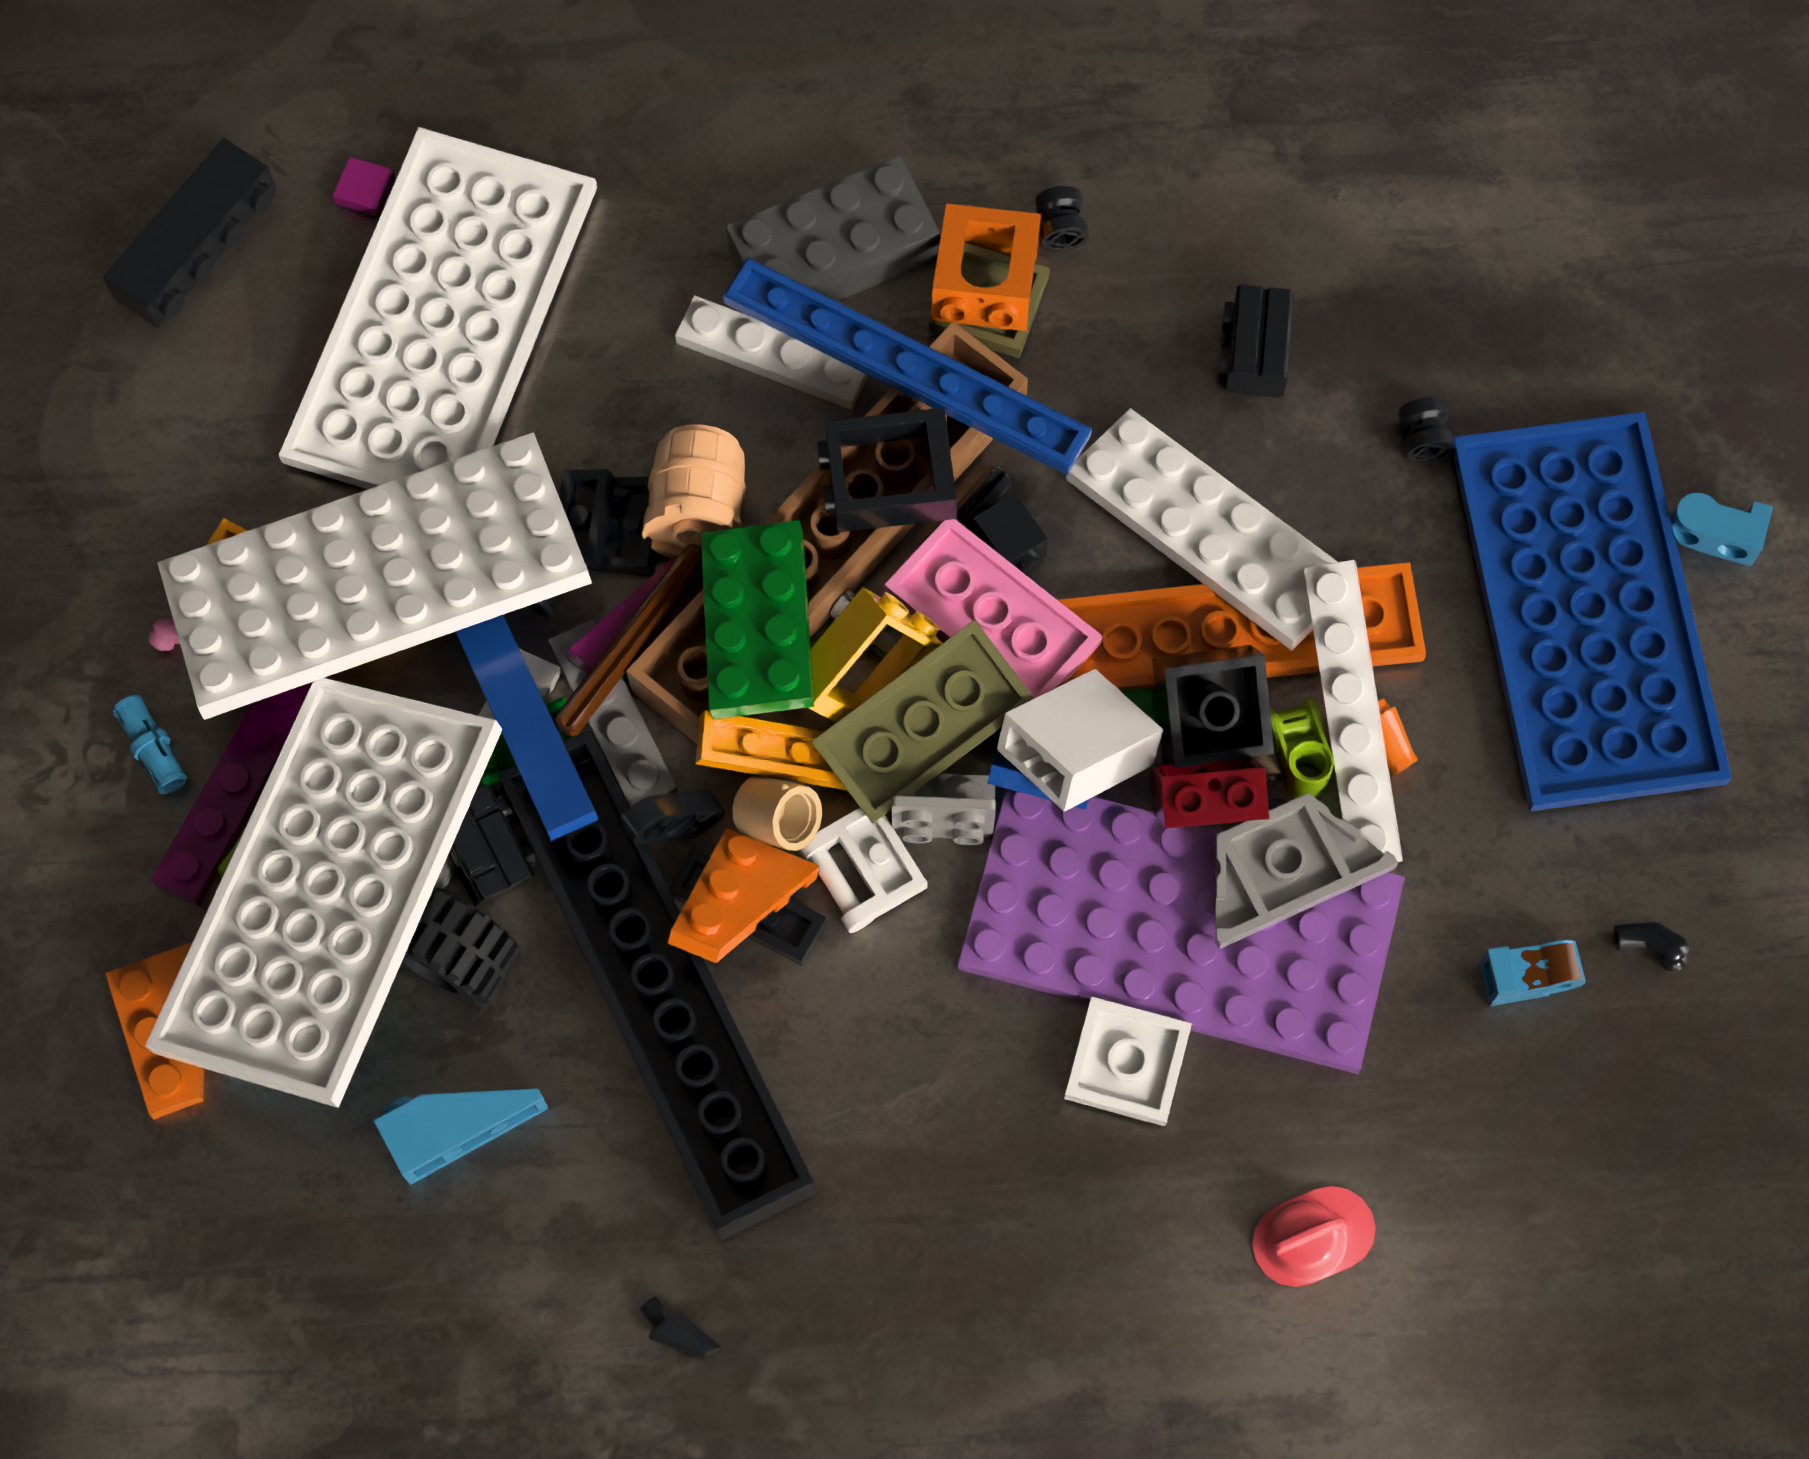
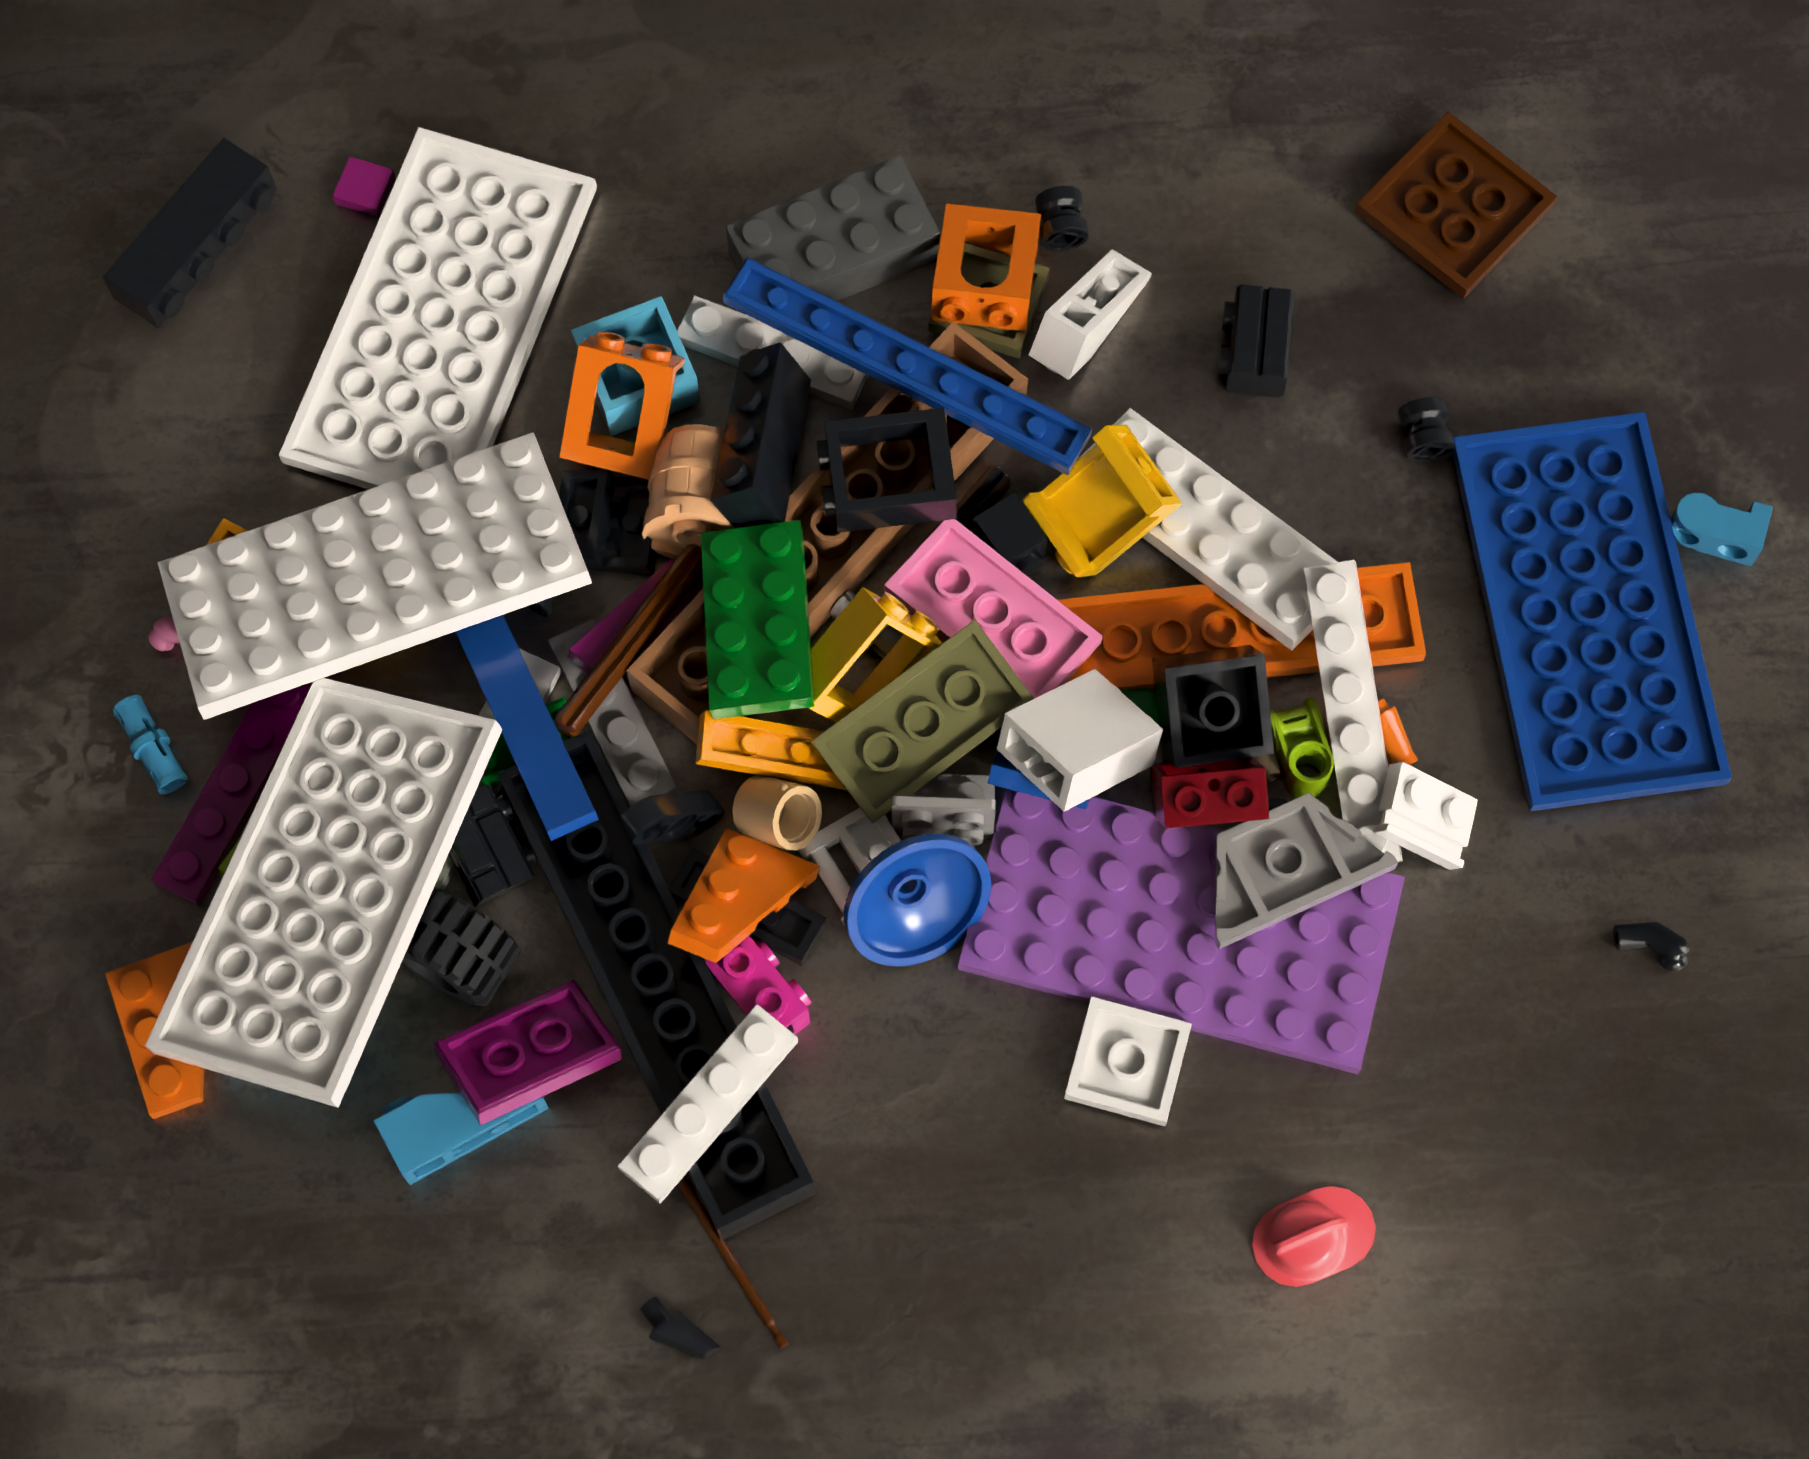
(527, 1051): none -> magenta tile
(621, 386): none -> medium azure slope
(658, 375): none -> orange panel
(708, 1103): none -> white plate
(732, 1262): none -> reddish brown piece
(752, 979): none -> dark pink bracket
(761, 438): none -> black brick
(917, 899): none -> blue dish
(1087, 314): none -> white slope
(1102, 503): none -> yellow panel
(1425, 815): none -> white plate
(1455, 204): none -> reddish brown plate
(1531, 971): dark azure leg -> none

